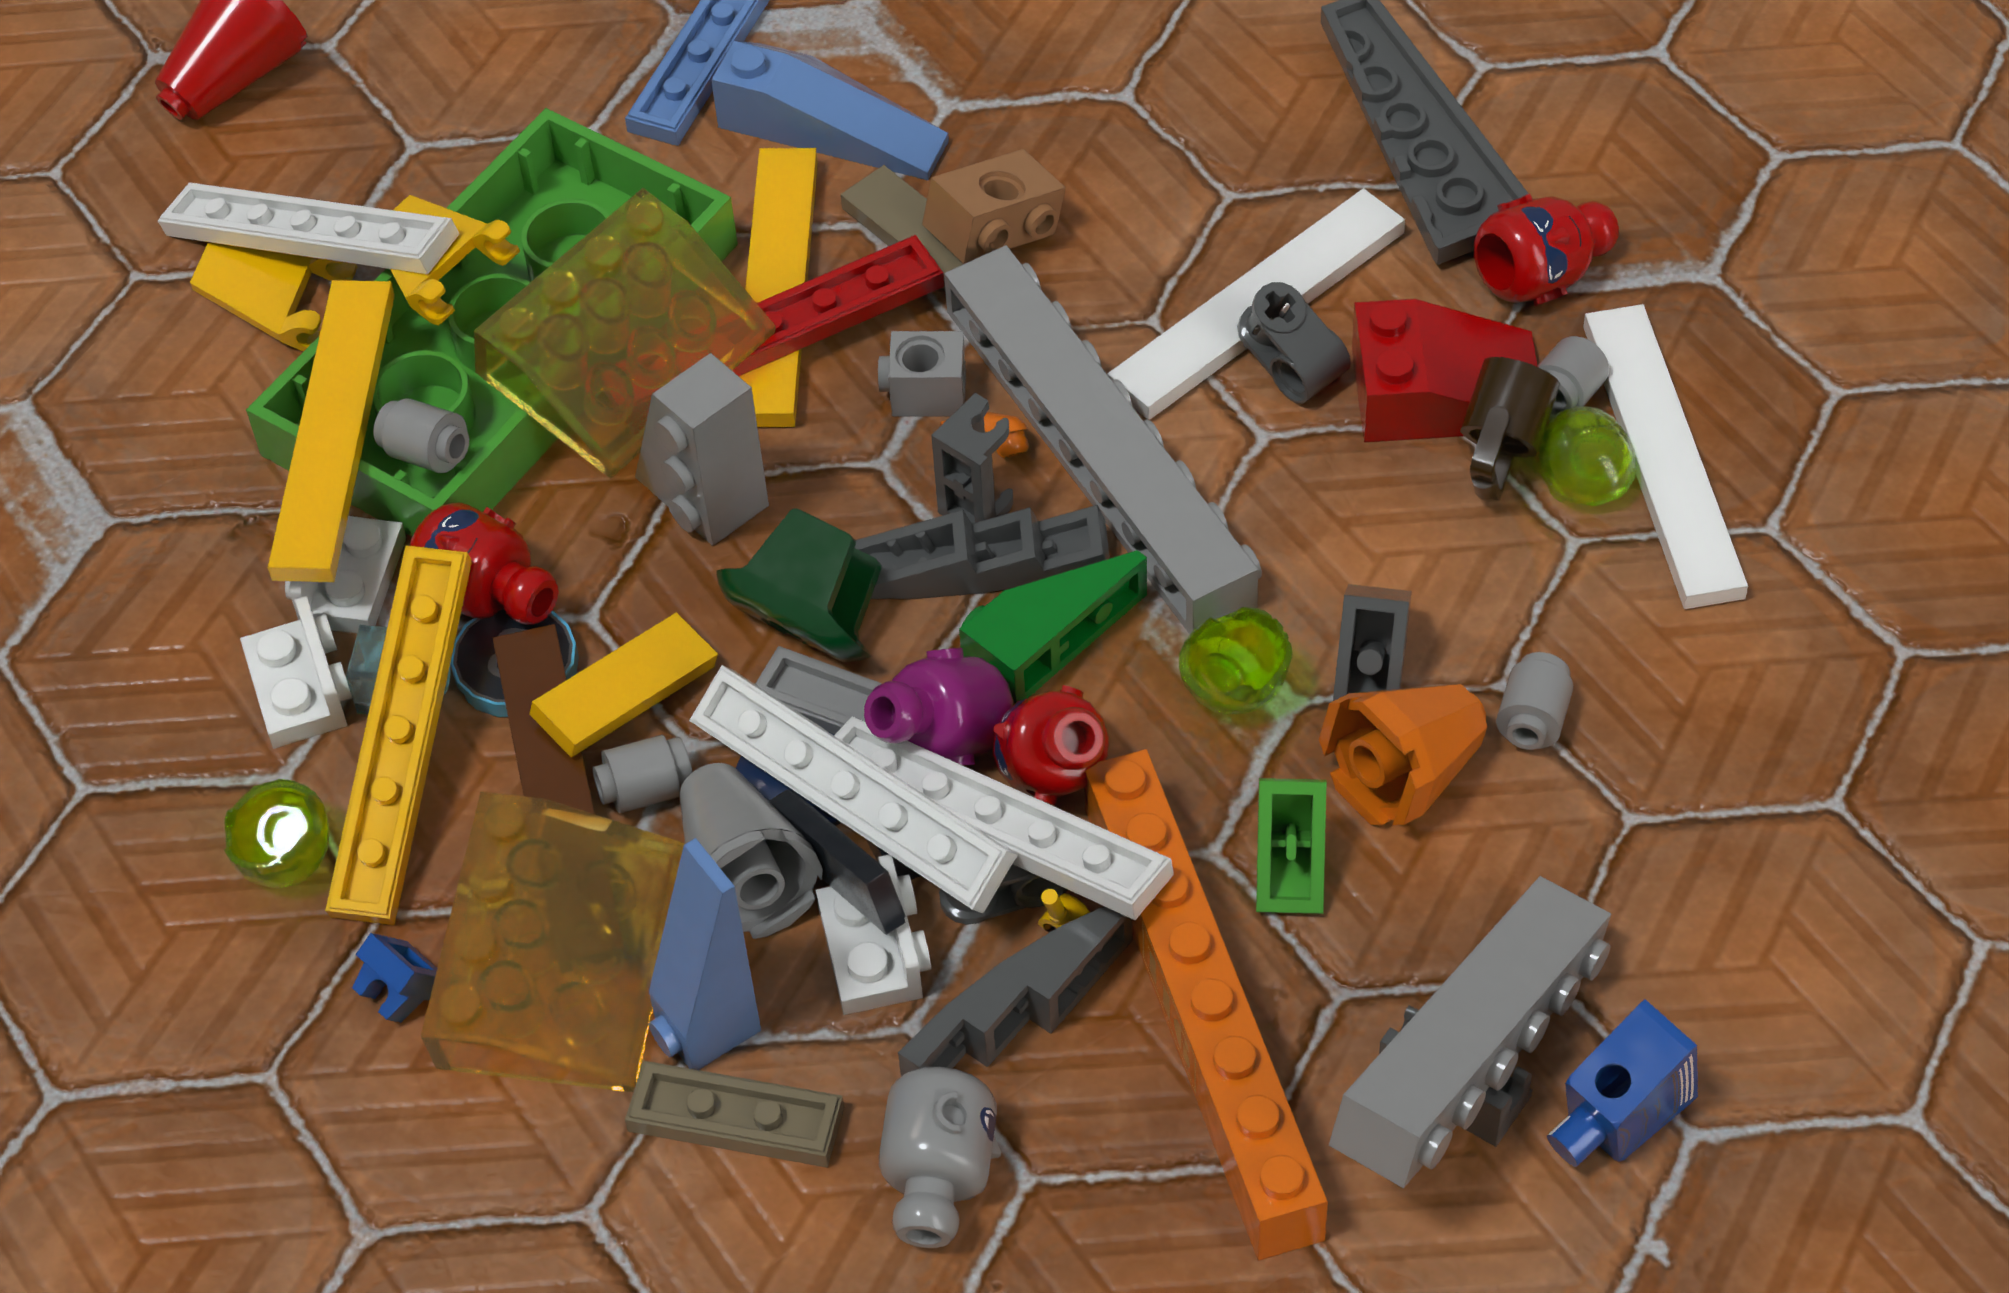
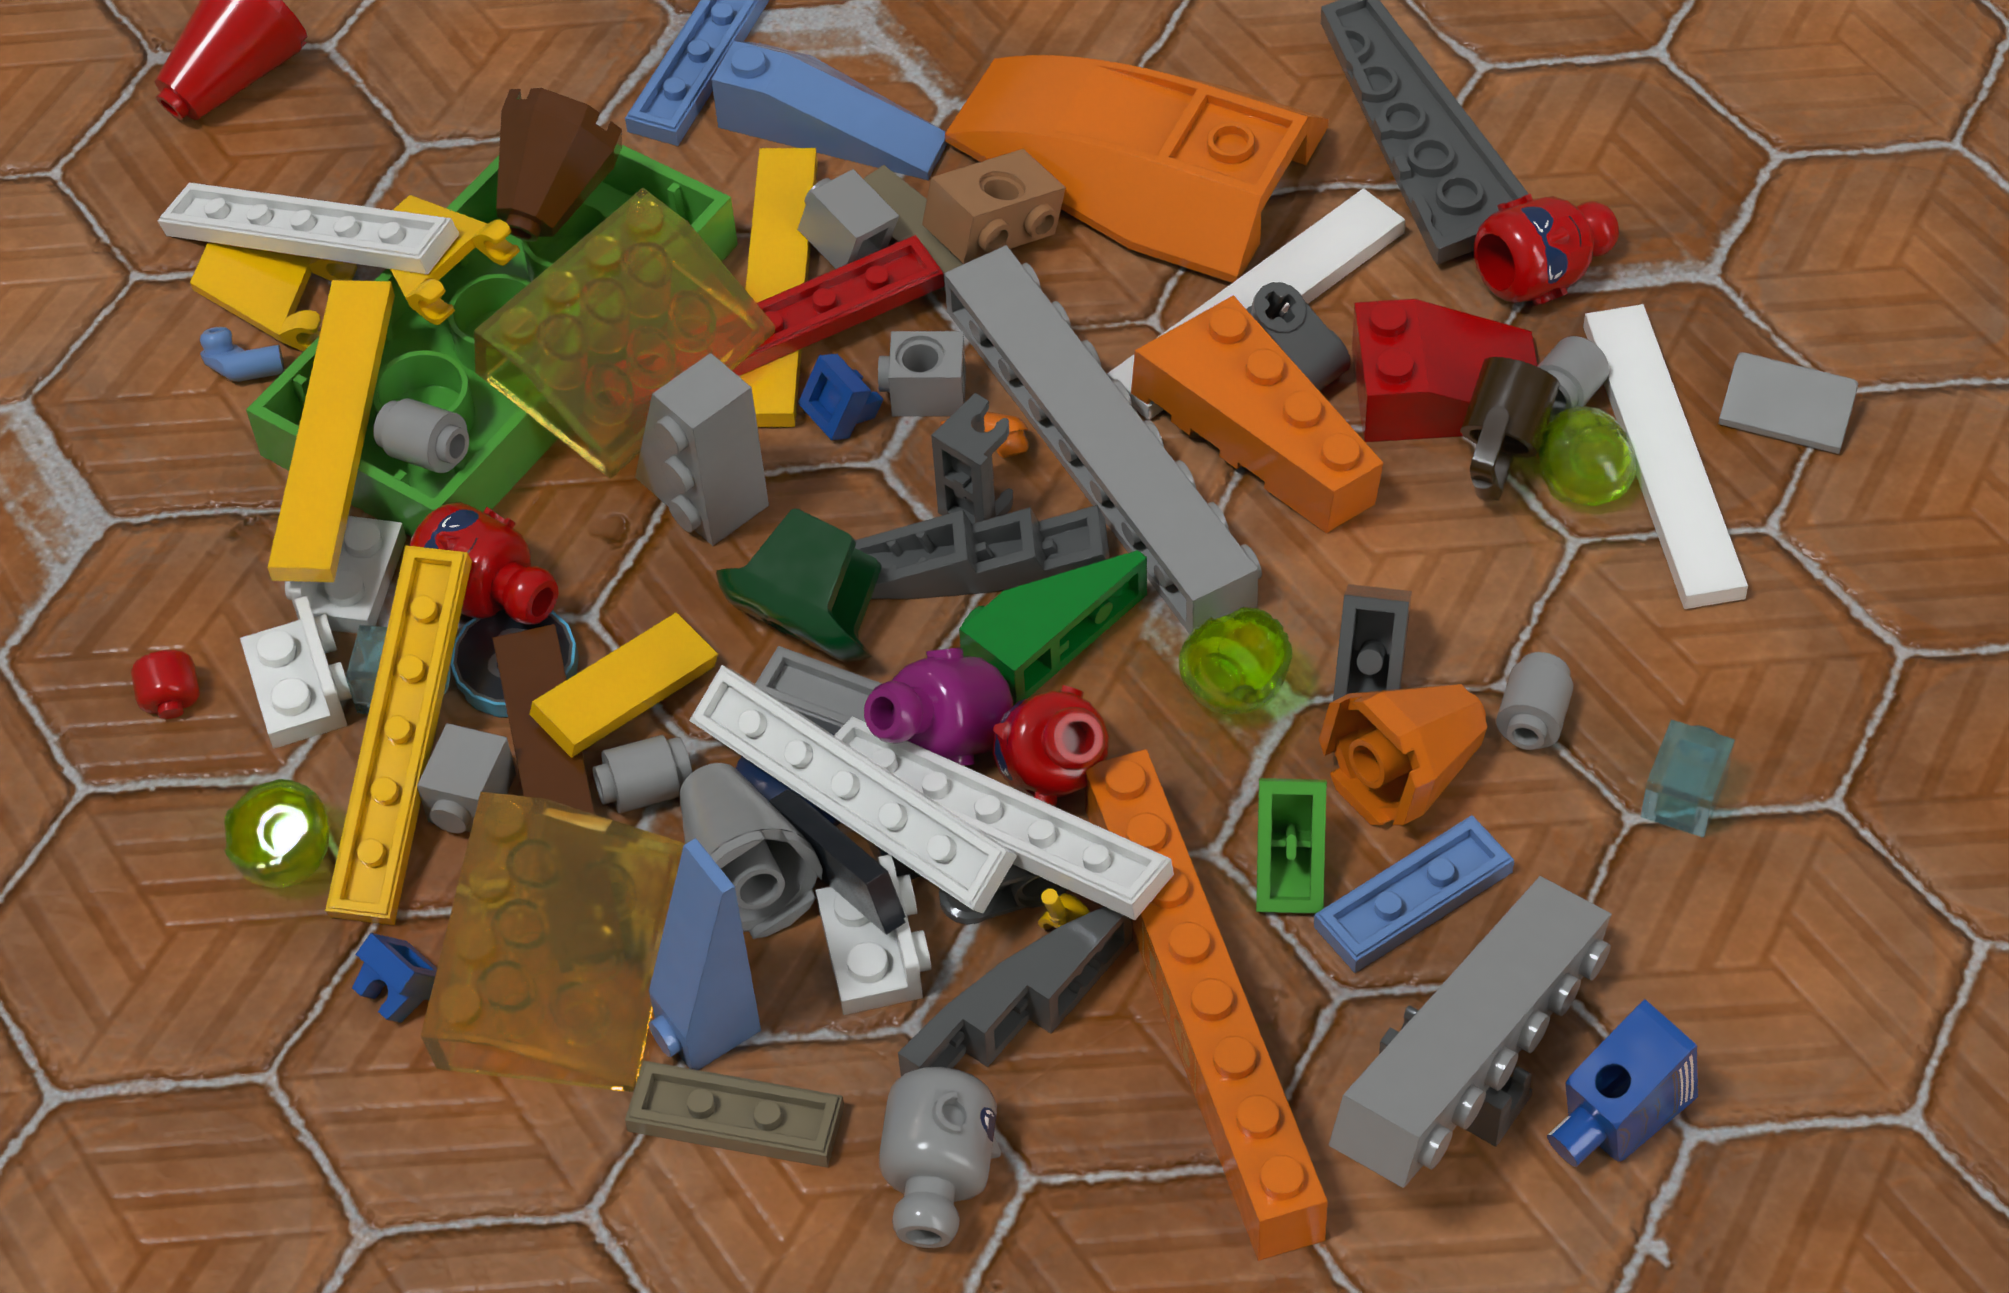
(165, 683): none -> red piece
(236, 363): none -> medium blue arm
(460, 769): none -> light grey brick
(549, 160): none -> reddish brown cone
(838, 397): none -> blue tile
(846, 219): none -> light grey brick
(1143, 151): none -> orange wedge
(1261, 411): none -> orange wedge
(1413, 893): none -> medium blue tile
(1687, 777): none -> clear light blue brick
(1788, 402): none -> light grey slope

